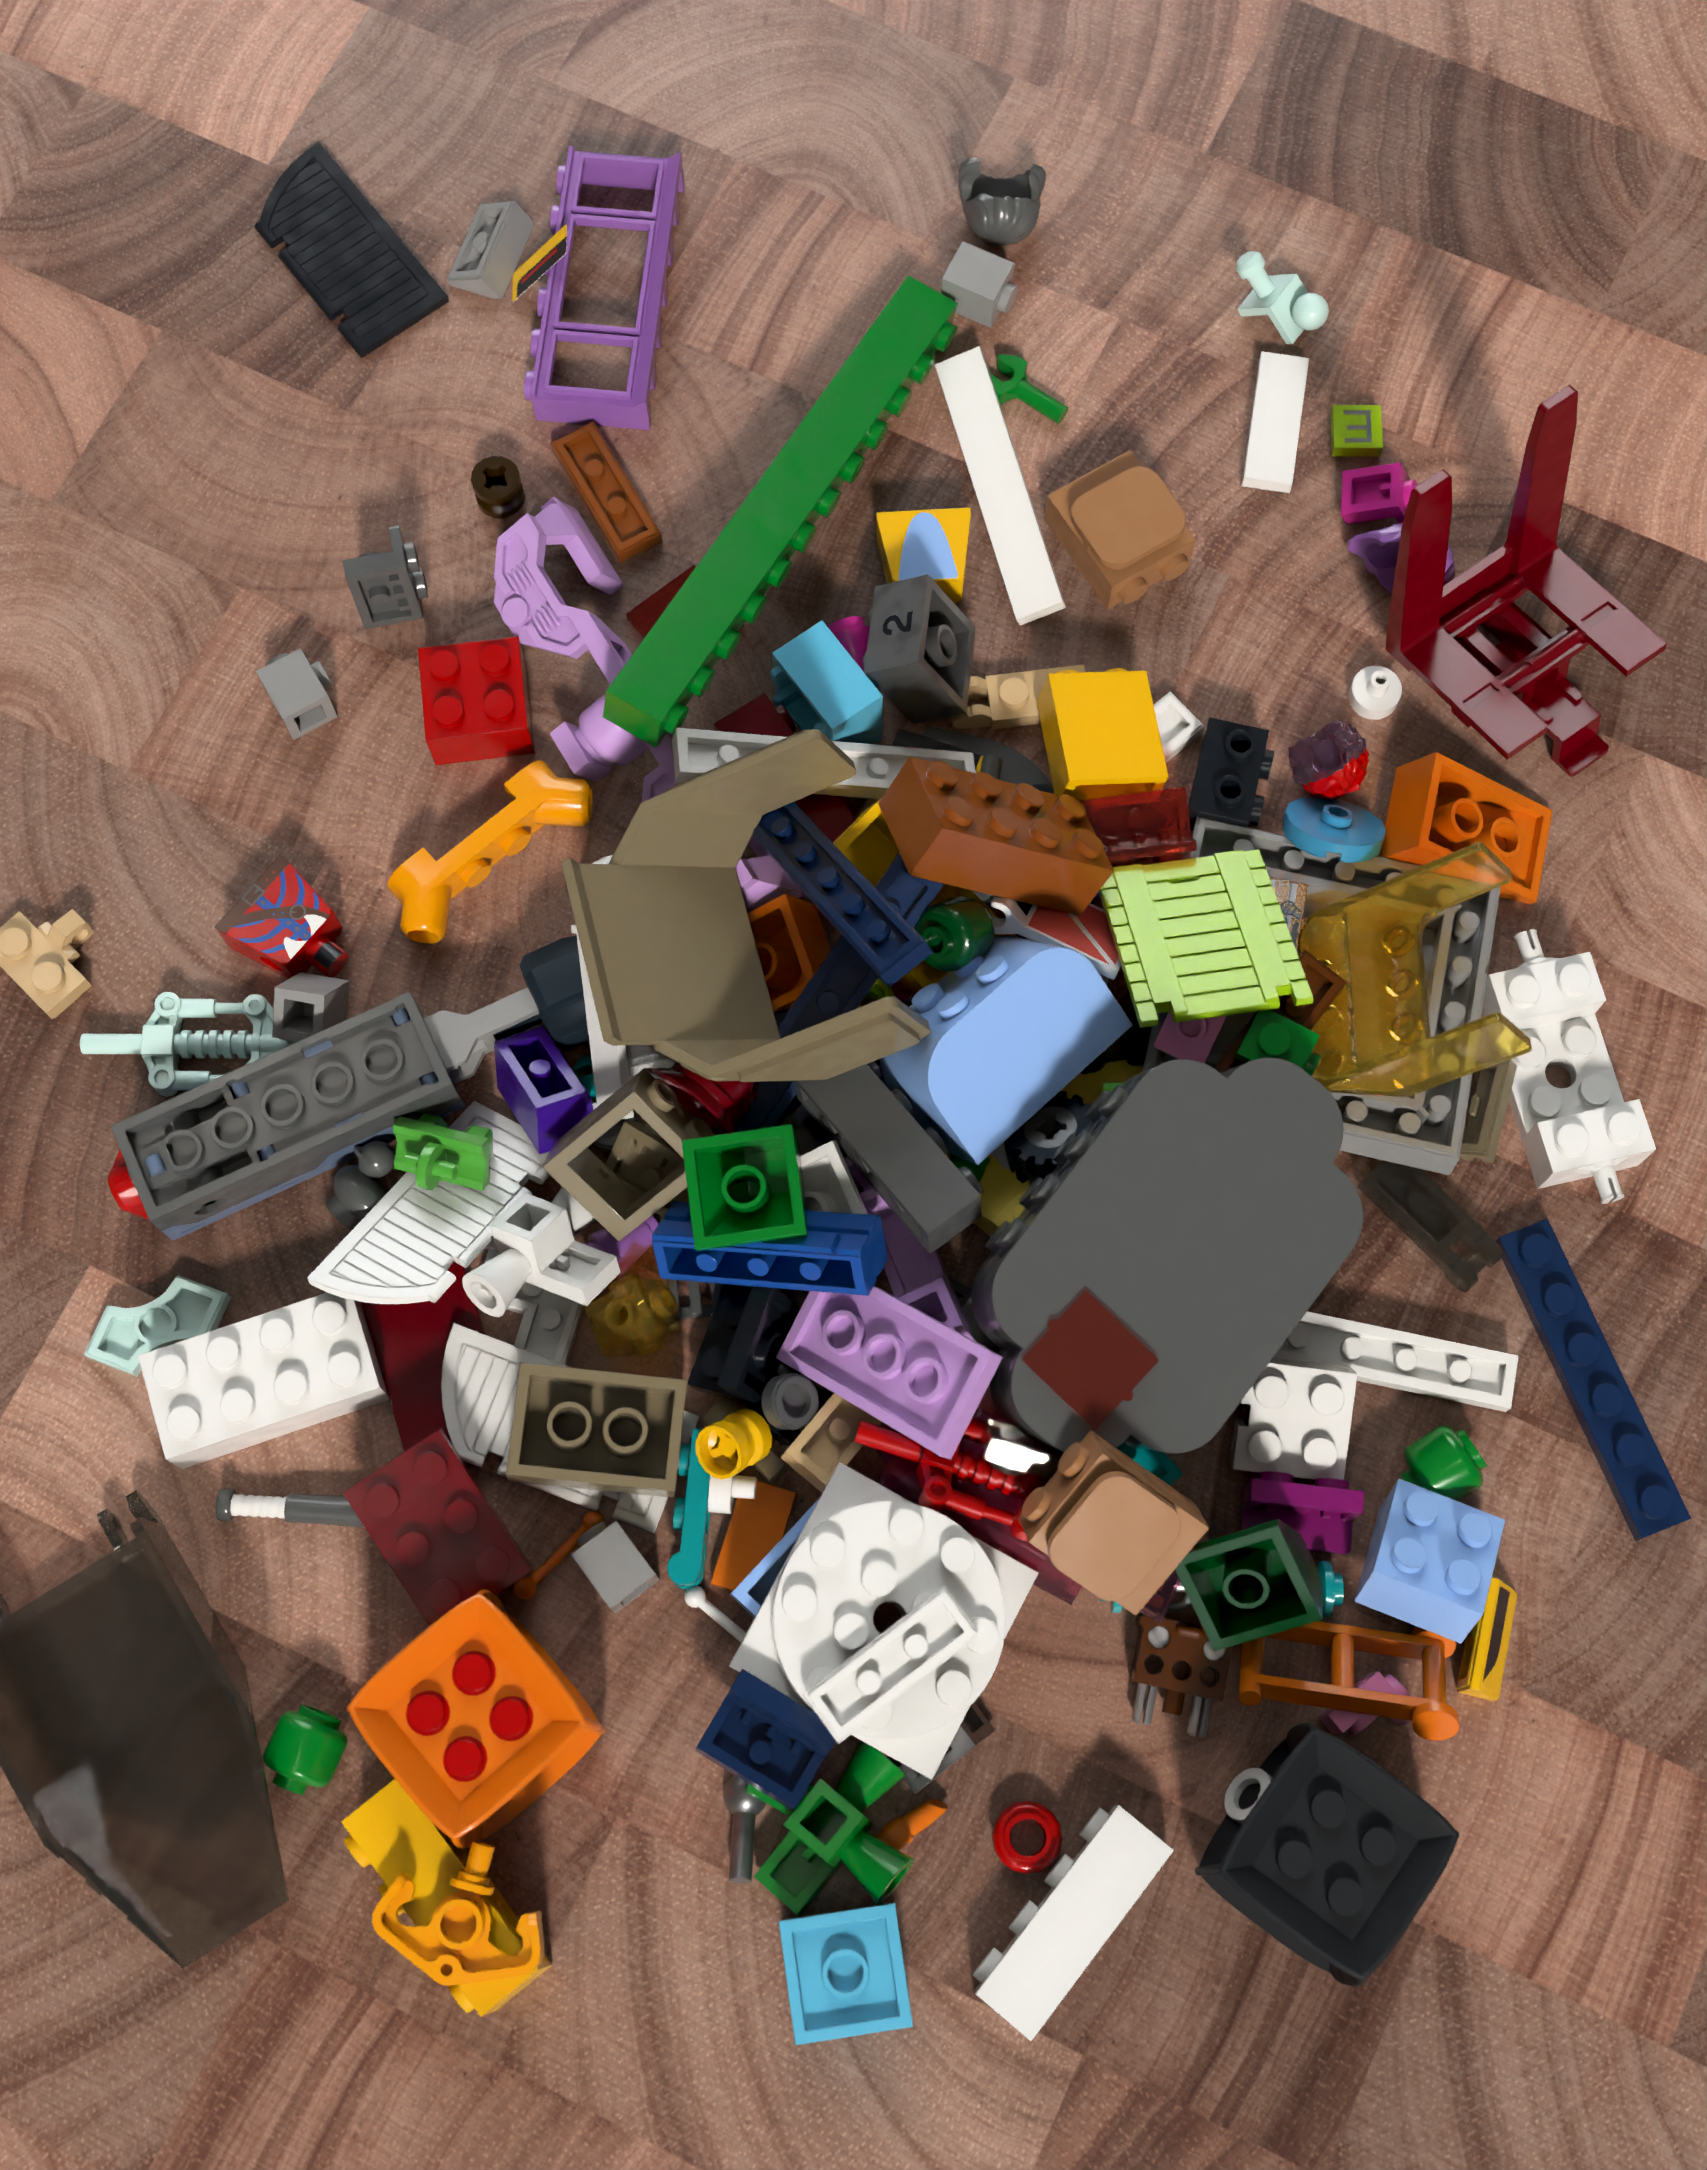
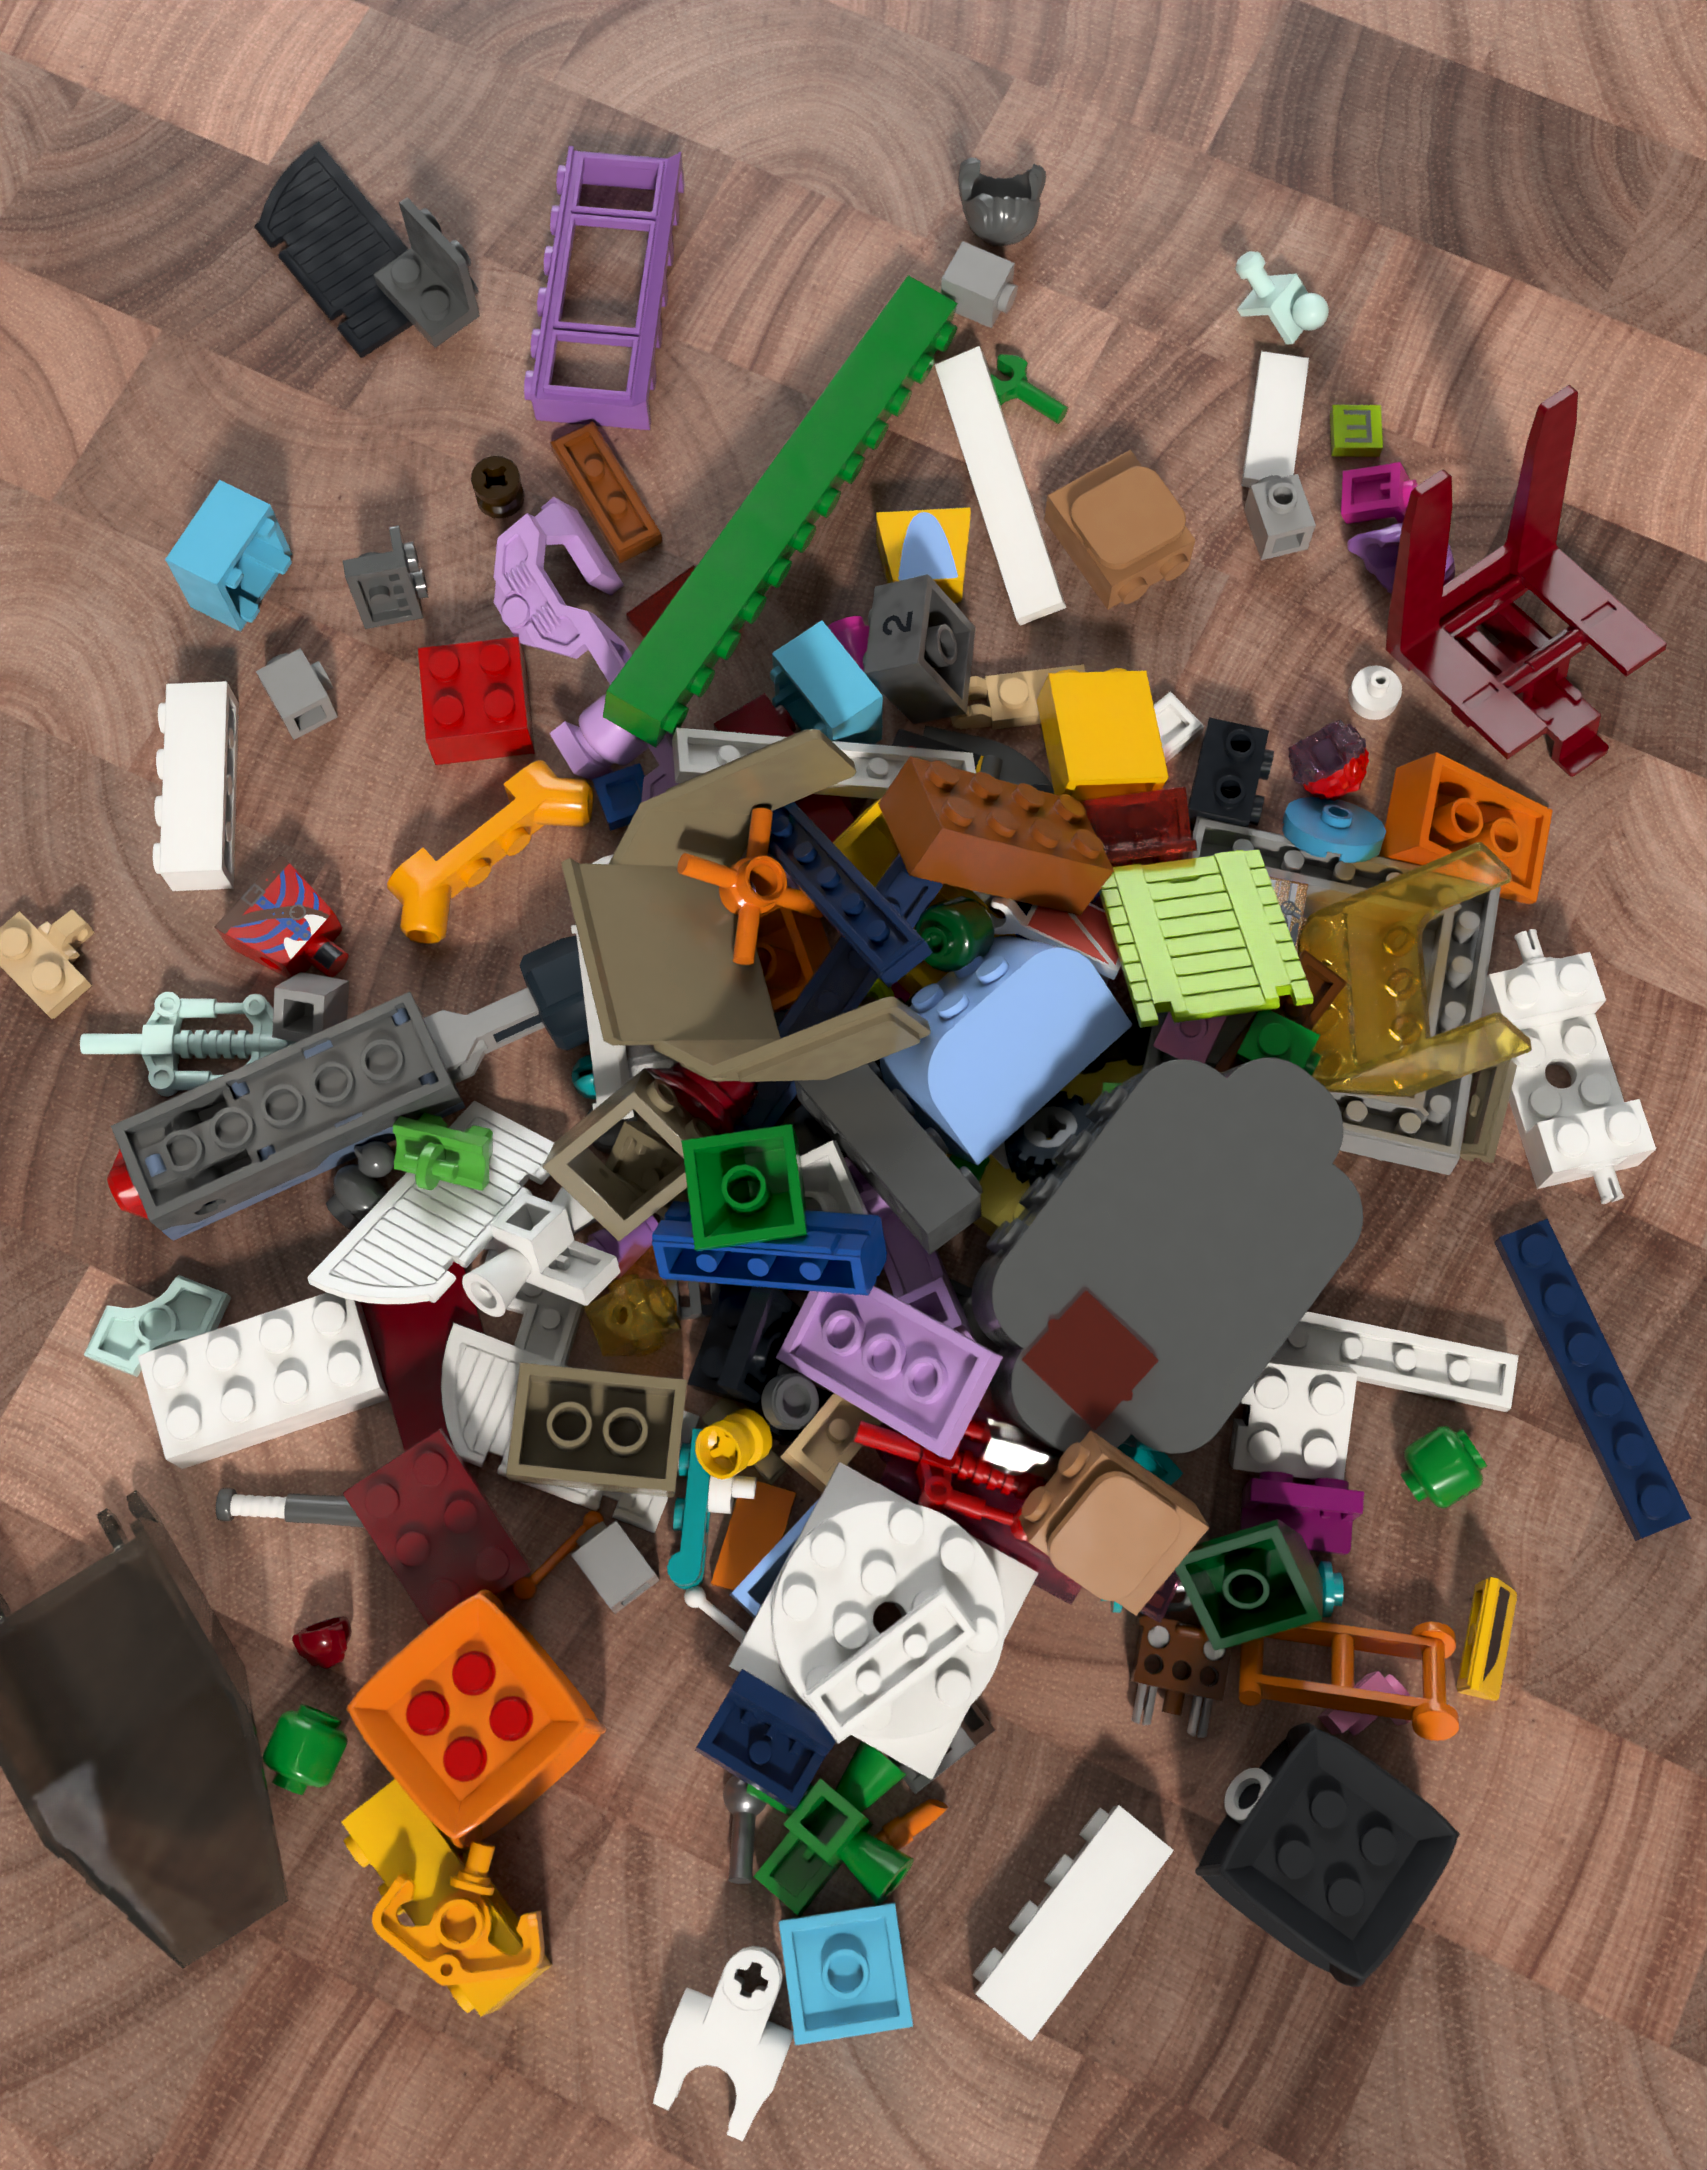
(197, 786): none -> white brick
(229, 556): none -> medium azure container
(324, 1642): none -> dark red piece
(430, 279): none -> dark grey bracket
(491, 249): light grey slope -> none
(539, 263): sticker -> none
(540, 1087): dark purple brick -> none
(620, 794): none -> blue plate
(731, 2035): none -> white piece
(737, 891): none -> orange bar
(1051, 1831): red piece -> none
(1279, 516): none -> light grey brick
(1430, 1561): light blue brick -> none
(1431, 1221): clear smoke plate -> none

